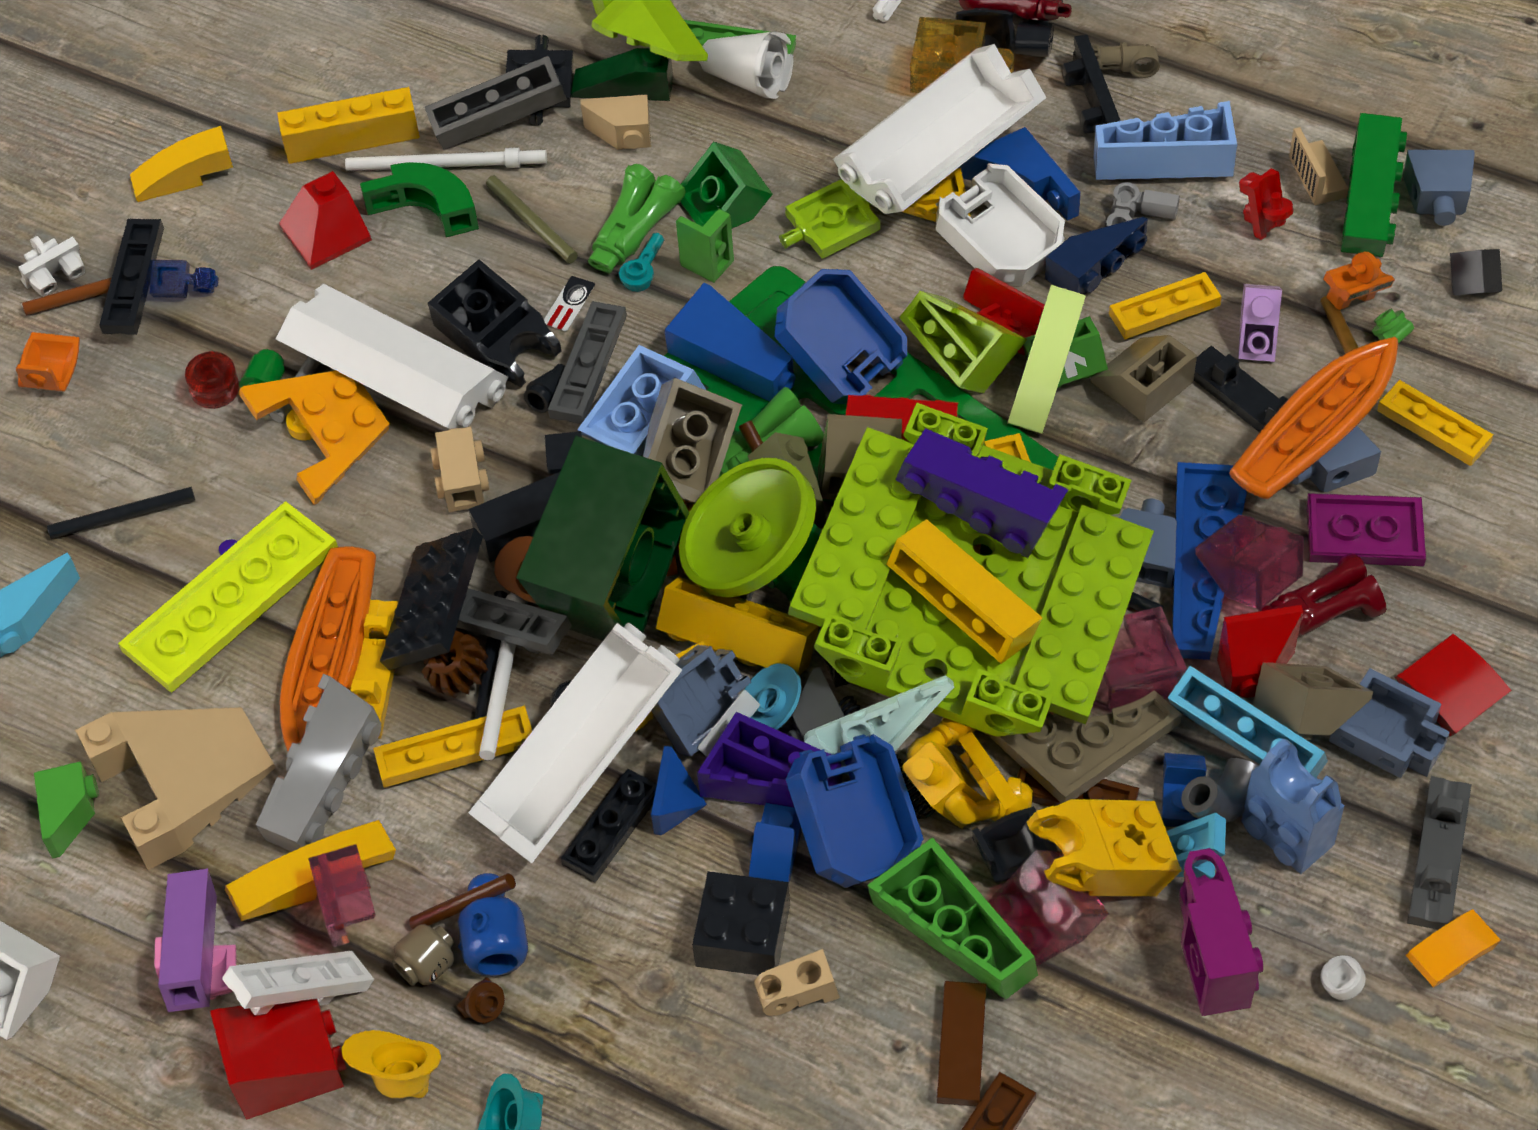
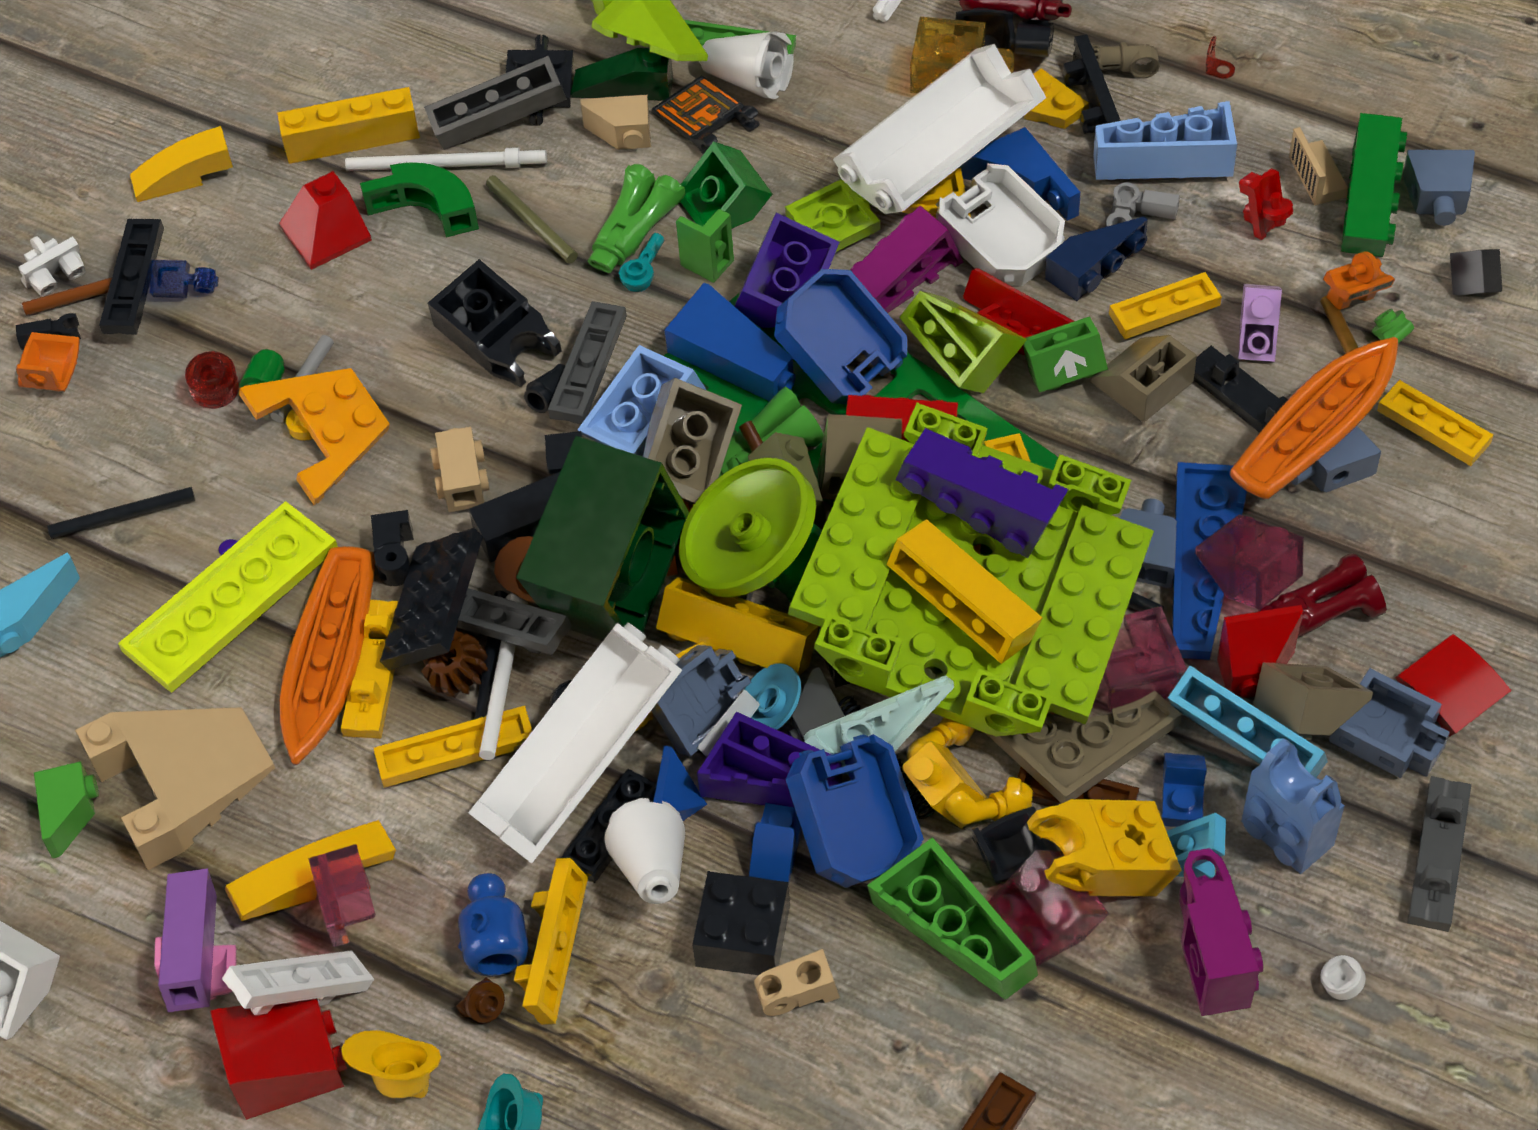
(58, 327): none -> black bar
(319, 767): light grey wedge -> none
(389, 534): none -> black leg
(391, 358): white panel -> none
(423, 954): dark tan head -> none
(455, 905): reddish brown bar -> none
(560, 916): none -> yellow hinge
(569, 303): sticker -> none
(648, 847): none -> white cone
(701, 110): none -> flag
(781, 266): none -> dark purple slope
(907, 259): none -> magenta wedge
(961, 1043): reddish brown tile -> none
(986, 772): yellow plate -> none
(1046, 359): yellowish green slope -> none
(1060, 107): none -> yellow wing
(1213, 63): none -> clear red piece
(1226, 797): flat silver cylinder -> none
(1372, 527): magenta tile -> none
(1452, 948): light orange slope -> none

